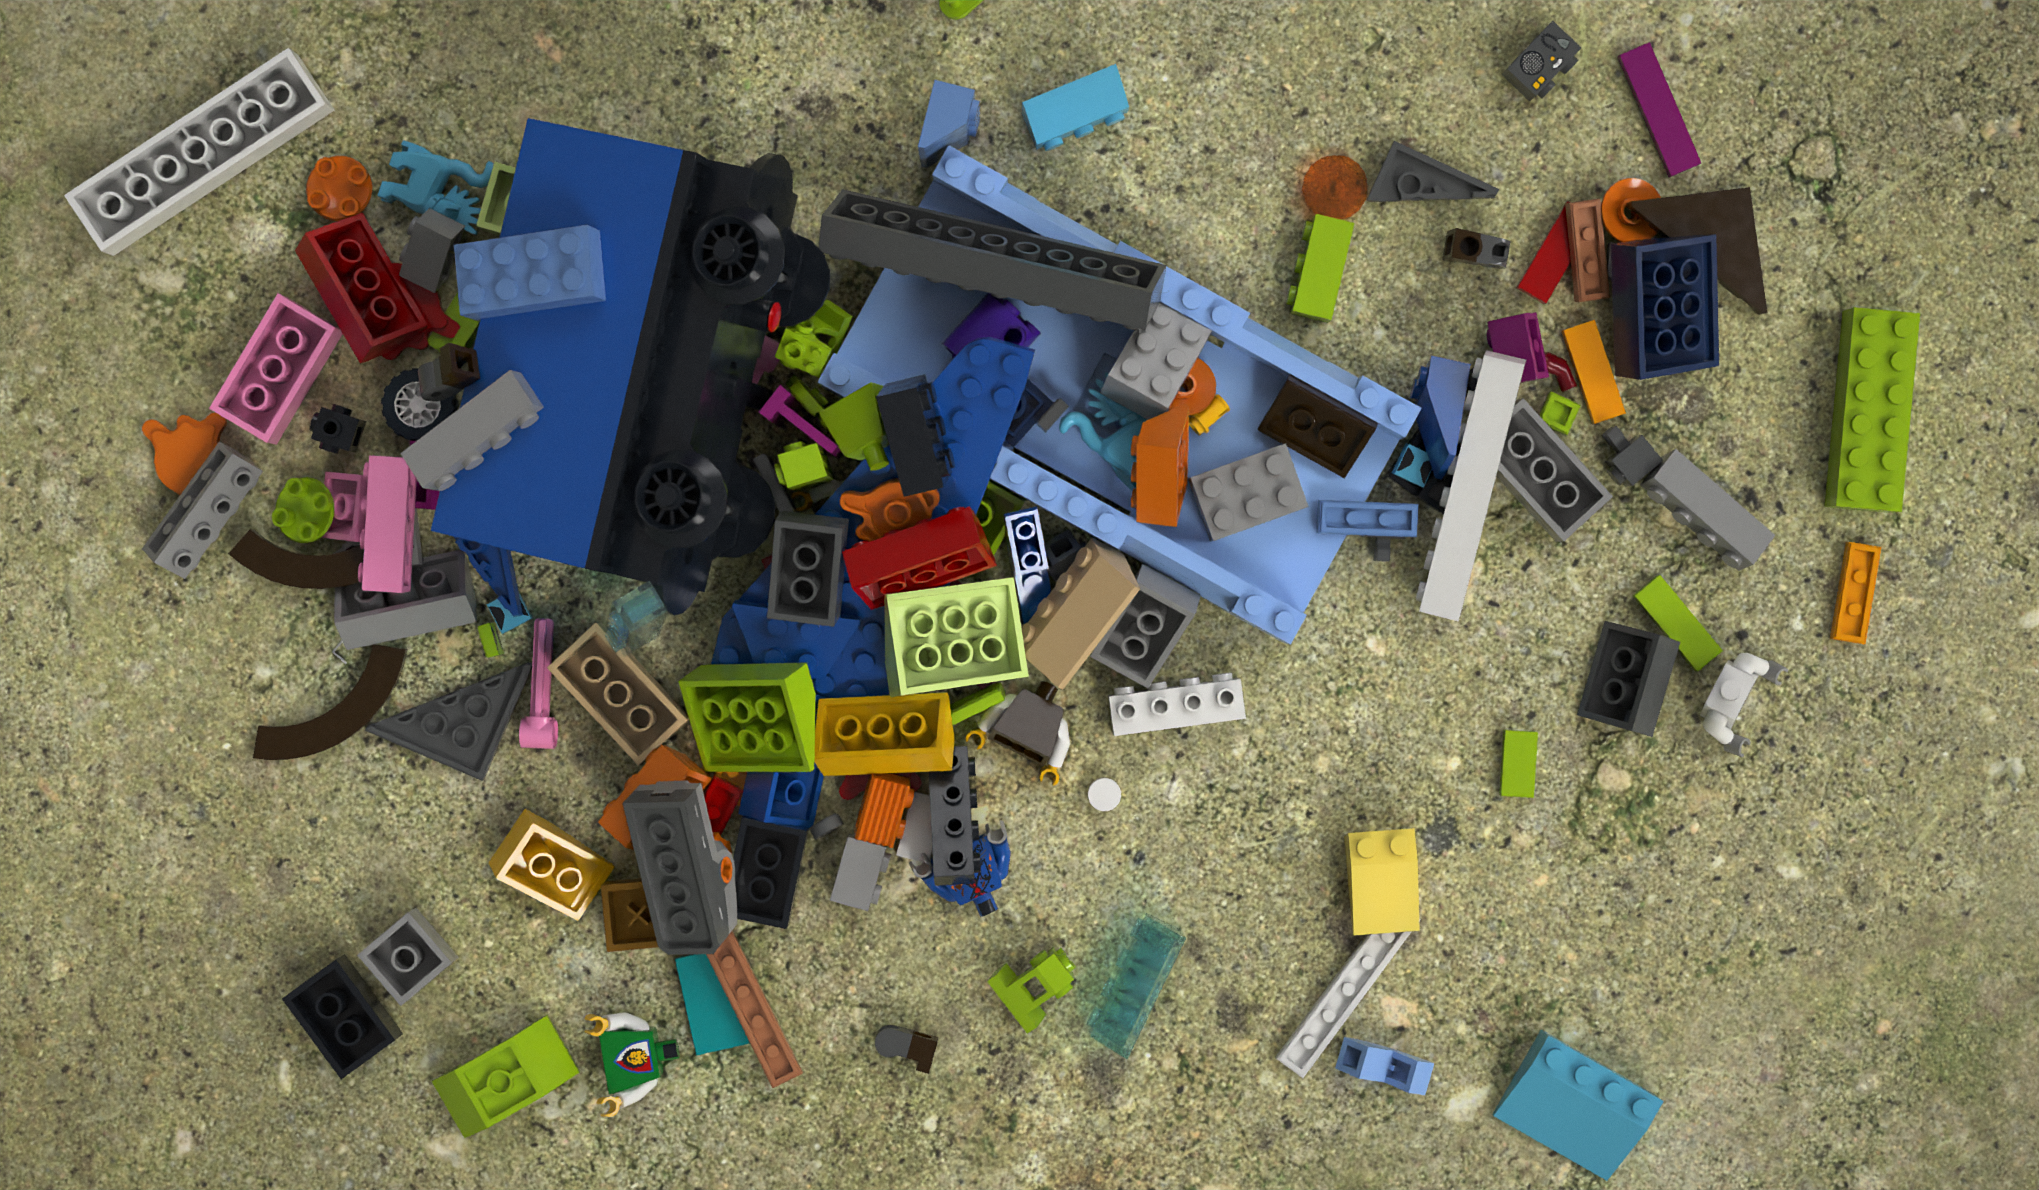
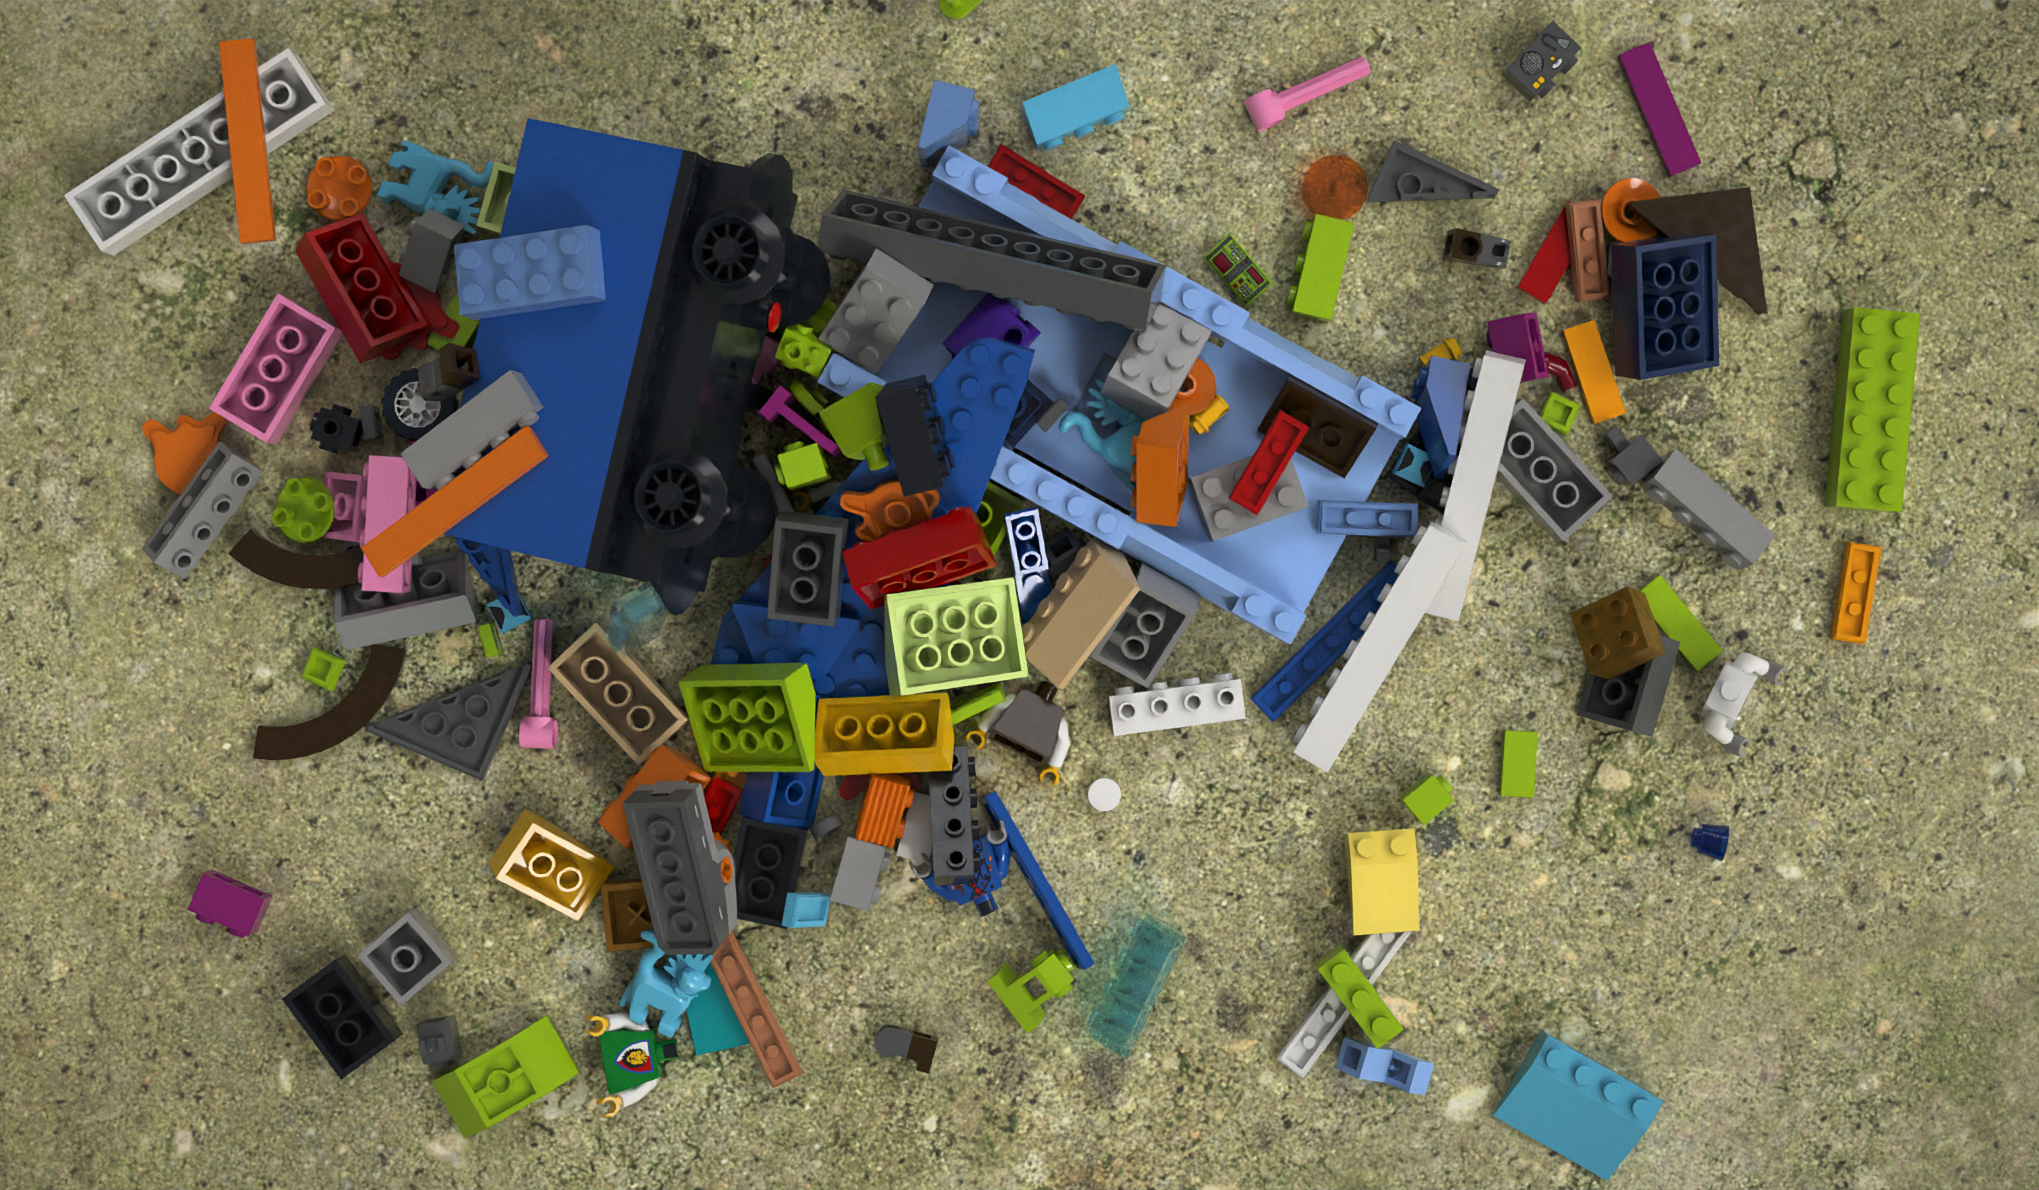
(229, 904): none -> magenta brick
(247, 141): none -> orange tile
(323, 668): none -> lime tile
(371, 423): none -> dark grey tile
(439, 1041): none -> dark grey brick
(455, 501): none -> orange tile
(662, 990): none -> medium azure animal
(806, 909): none -> medium azure tile
(876, 311): none -> light grey brick
(1036, 182): none -> red tile
(1038, 882): none -> blue tile
(1238, 270): none -> slope
(1268, 462): none -> red tile
(1269, 107): none -> bright pink axle
(1322, 648): none -> blue tile
(1358, 996): none -> lime brick
(1379, 646): none -> white brick
(1427, 797): none -> lime brick
(1448, 349): none -> yellow pin
(1617, 633): none -> pearl gold brick
(1710, 840): none -> clear blue hat

